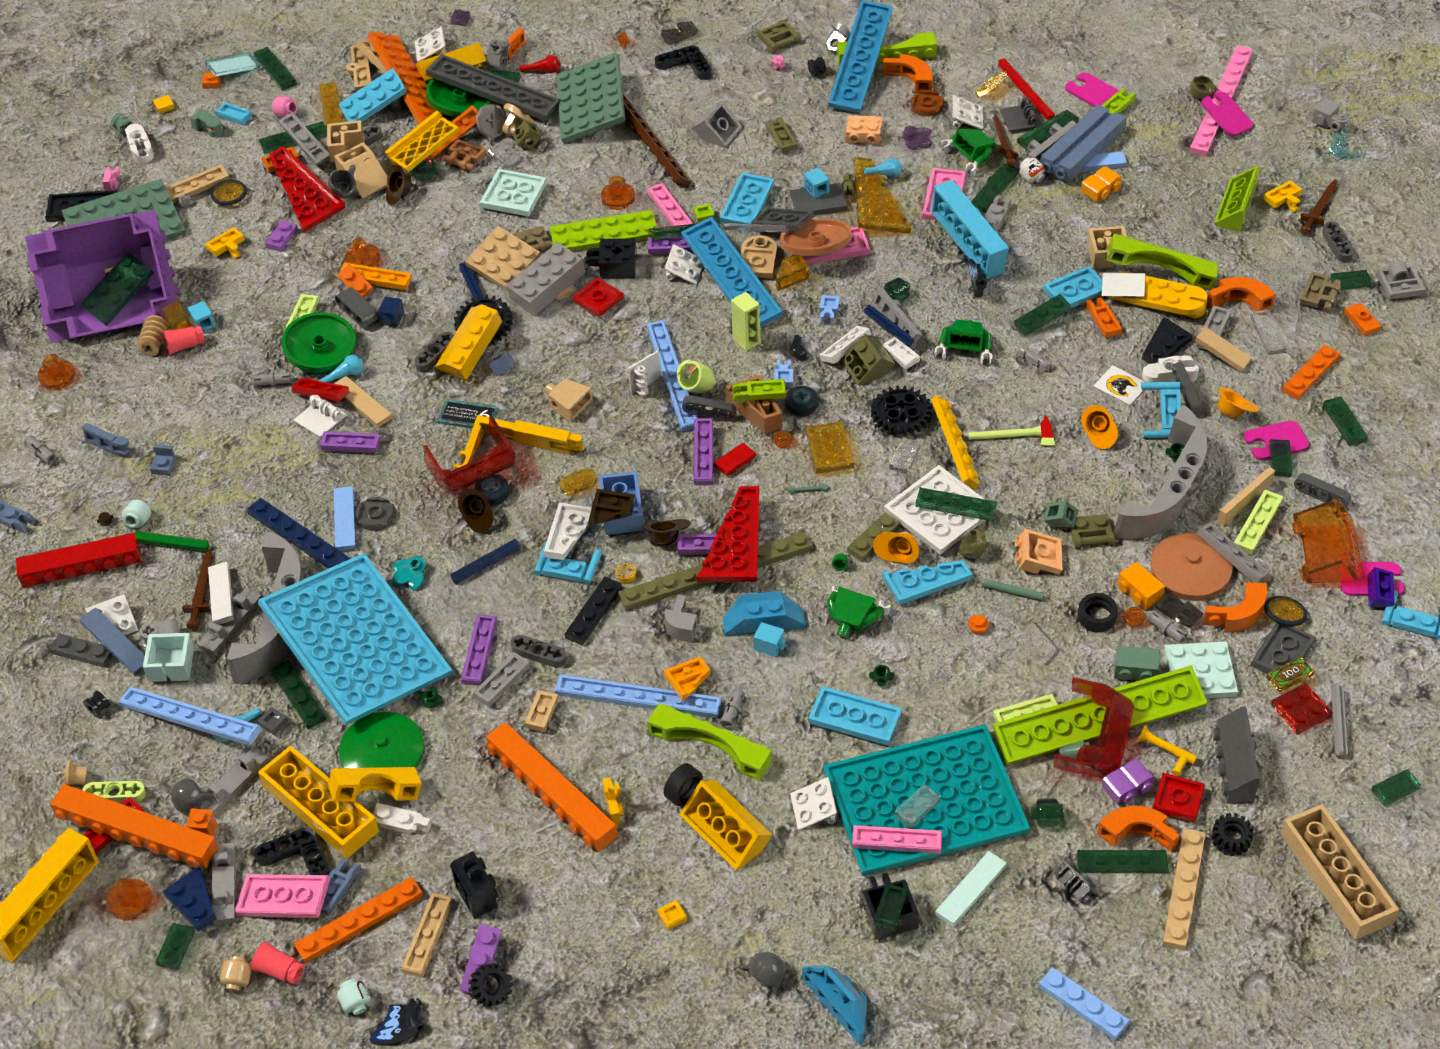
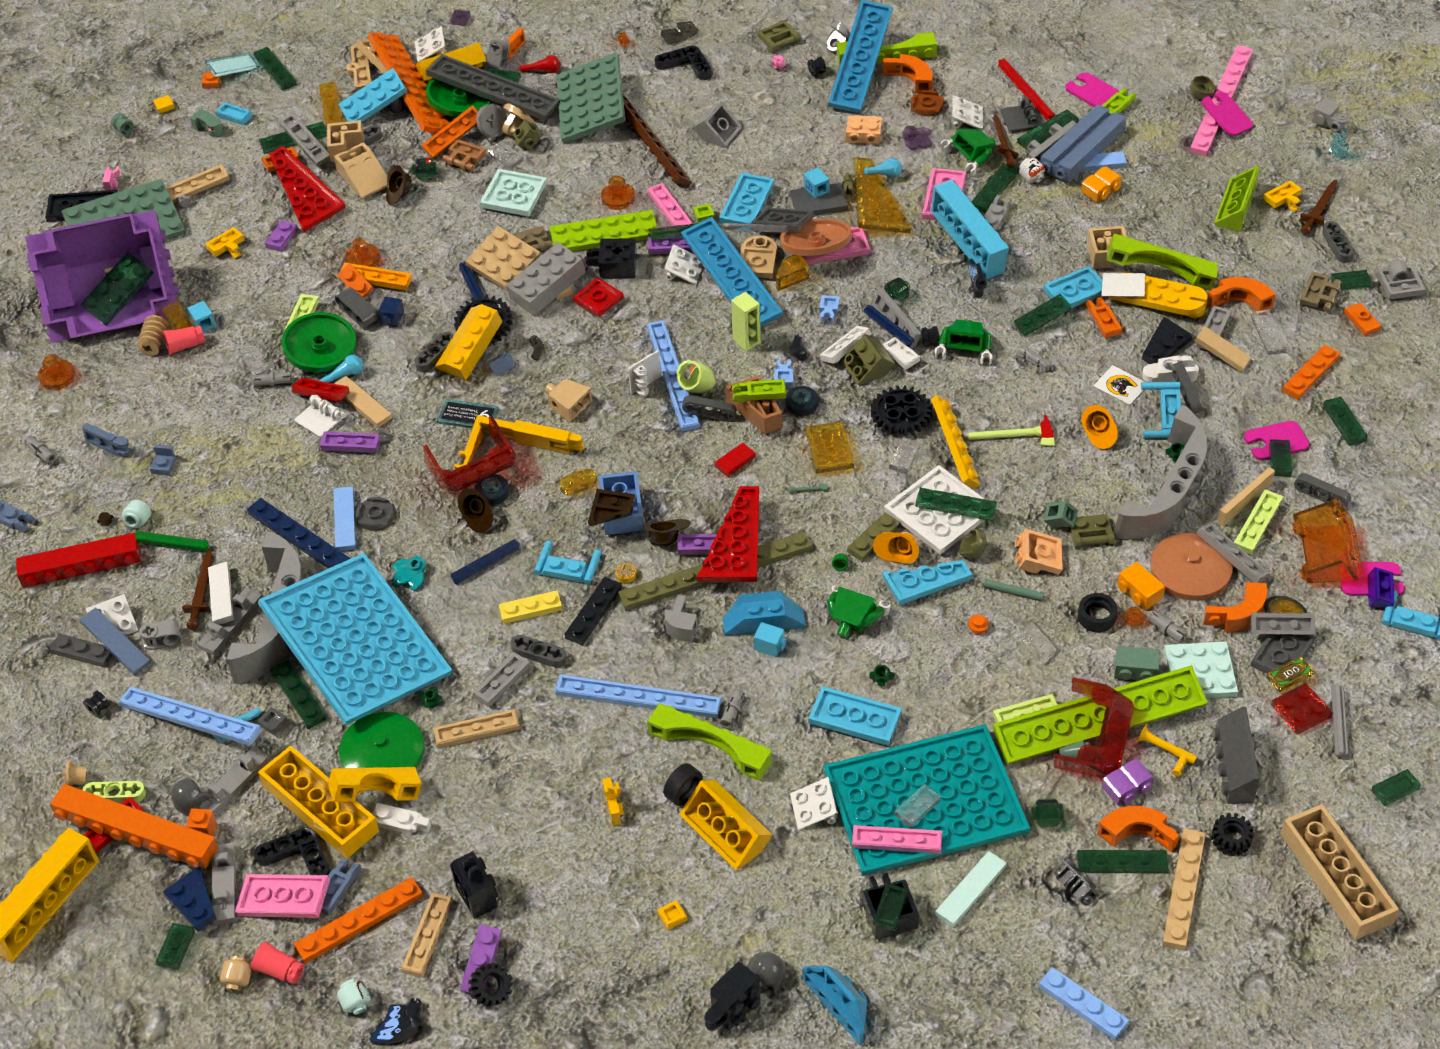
(129, 898): clear orange tile -> none
(139, 144): white piece -> none
(168, 657): light aqua piece -> none
(228, 192): clear yellow wheel -> none
(283, 106): bright pink head -> none
(342, 183): dark grey hair -> none
(413, 141): yellow fence -> none
(476, 728): none -> tan tile
(479, 650): medium lavender tile -> none
(530, 607): none -> light yellow plate
(538, 346): none -> clear smoke arm
(541, 711): tan plate -> none
(551, 787): orange brick -> none
(566, 530): white wing -> none
(687, 676): light orange wing -> none
(703, 451): medium lavender tile -> none
(732, 998): none -> black hinge
(781, 135): olive plate -> none
(782, 439): clear orange plate -> none
(930, 335): none -> black wheel
(992, 84): clear yellow plate -> none
(1179, 797): red plate -> none
(1180, 612): clear smoke slope -> none
(1233, 404): light orange piece -> none
(1282, 623): none -> light grey plate

